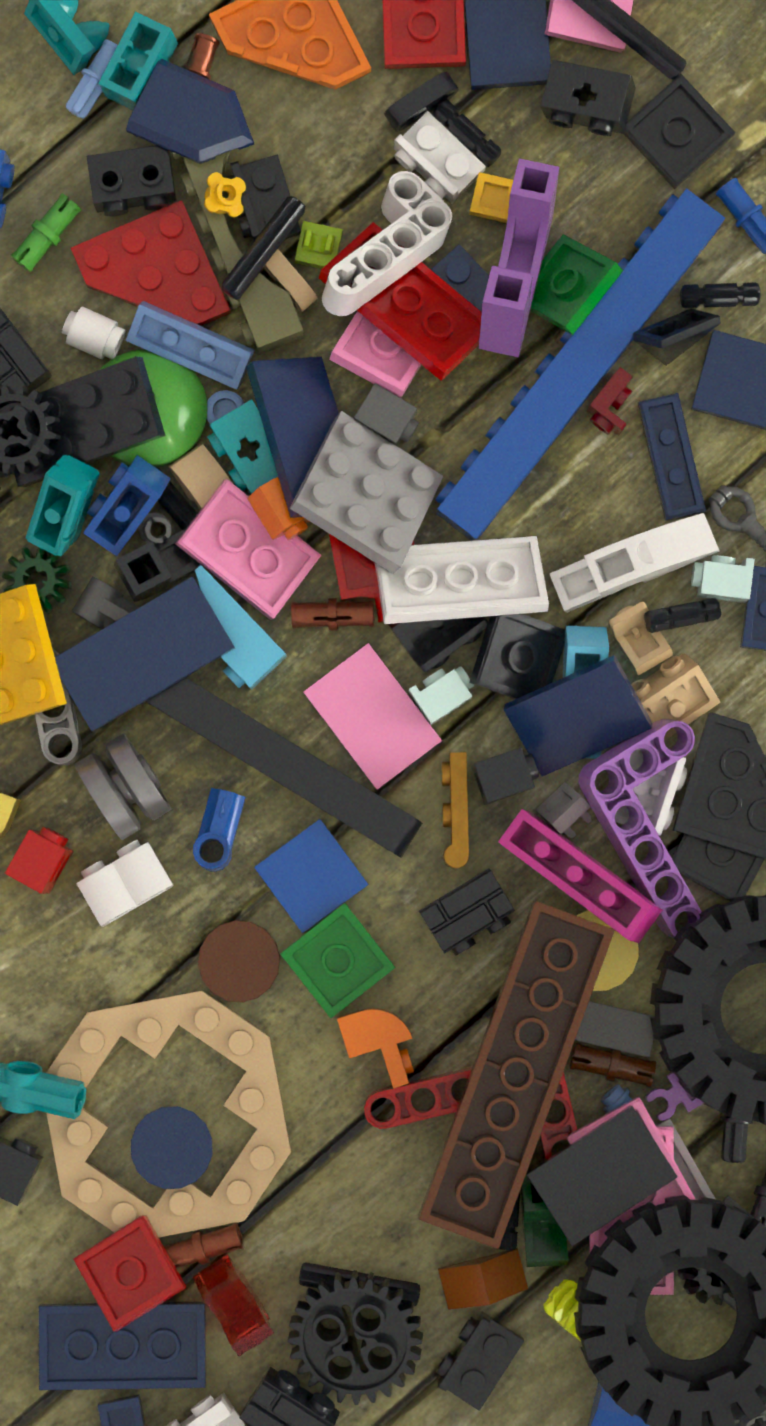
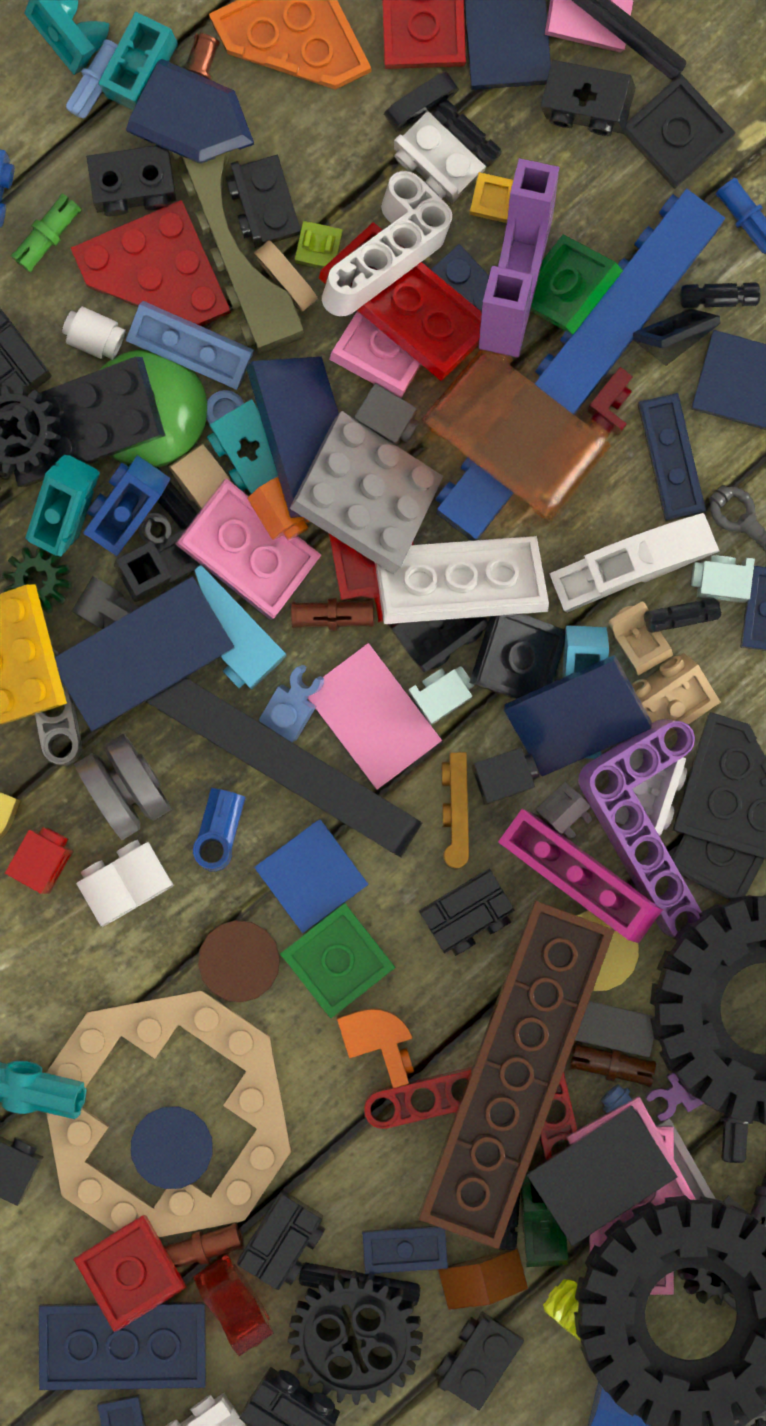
(214, 200): yellow plate -> none
(263, 247): black axle -> none
(280, 1241): none -> black brick
(289, 708): none -> medium blue plate
(404, 1249): none -> dark blue plate
(517, 433): none -> clear orange windscreen

